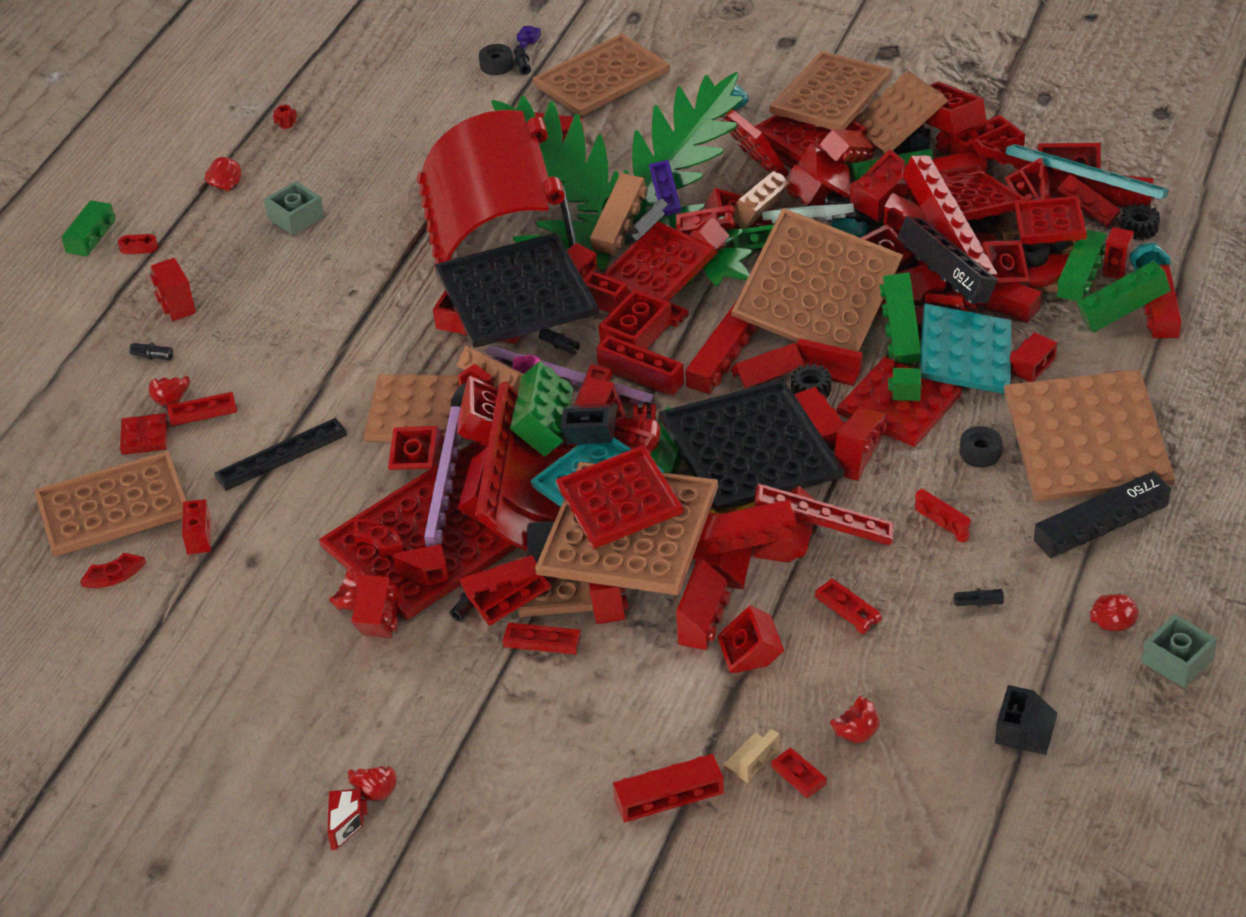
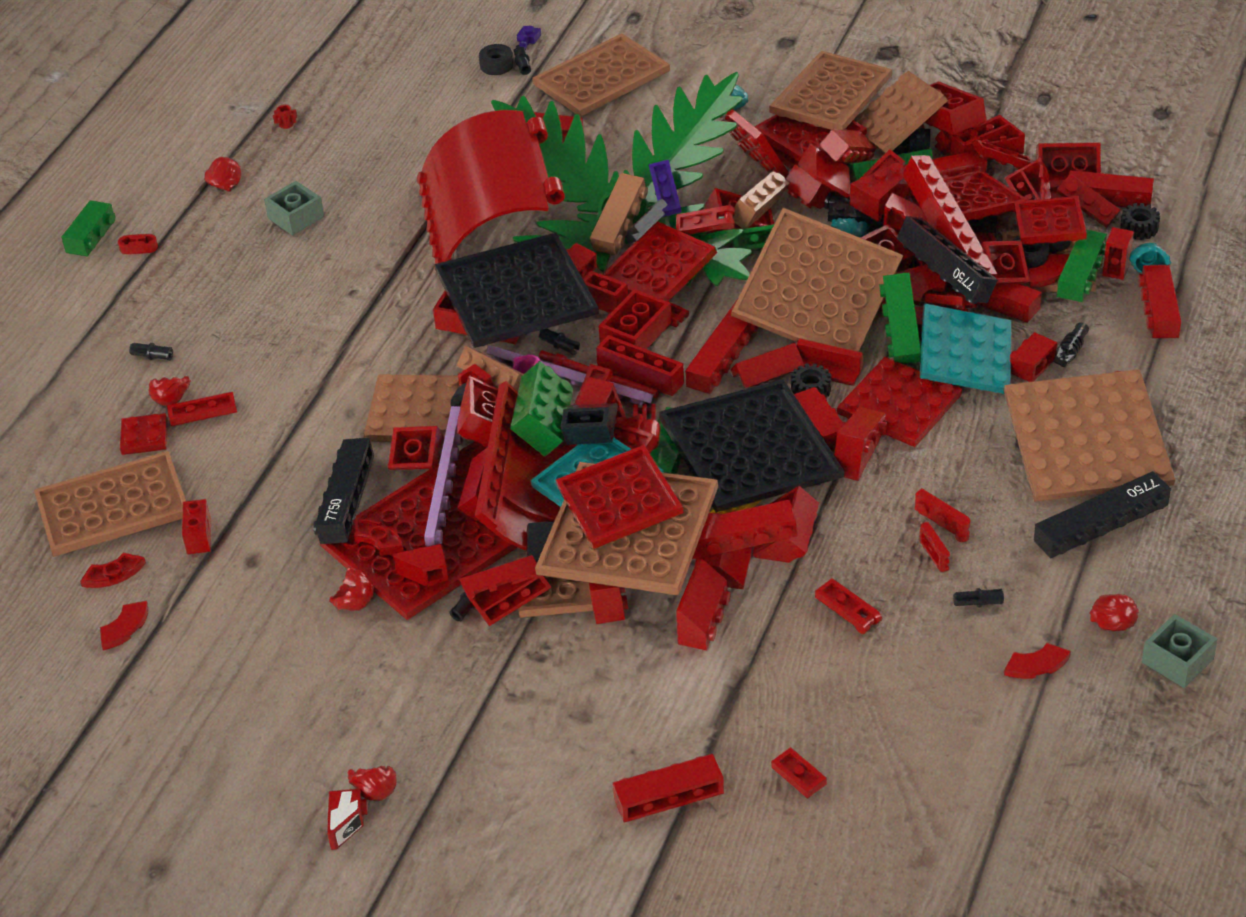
(120, 630): none -> red tile
(172, 289): red brick -> none
(280, 454): black tile -> none
(344, 491): none -> black brick
(376, 606): red brick -> none
(541, 638): red plate -> none
(561, 360): none -> red bar
(568, 221): black bar -> none
(711, 233): brick -> none
(750, 641): red slope -> none
(753, 755): tan panel -> none
(822, 212): light aqua plate -> none
(829, 515): red tile -> none
(857, 723): red hair -> none
(905, 384): green brick -> none
(934, 547): none -> red tile
(980, 456): black tyre -> none
(1025, 721): black slope -> none
(1043, 661): none -> red tile
(1071, 345): none -> black hinge
(1089, 171): teal tile -> none
(1123, 296): green brick -> none

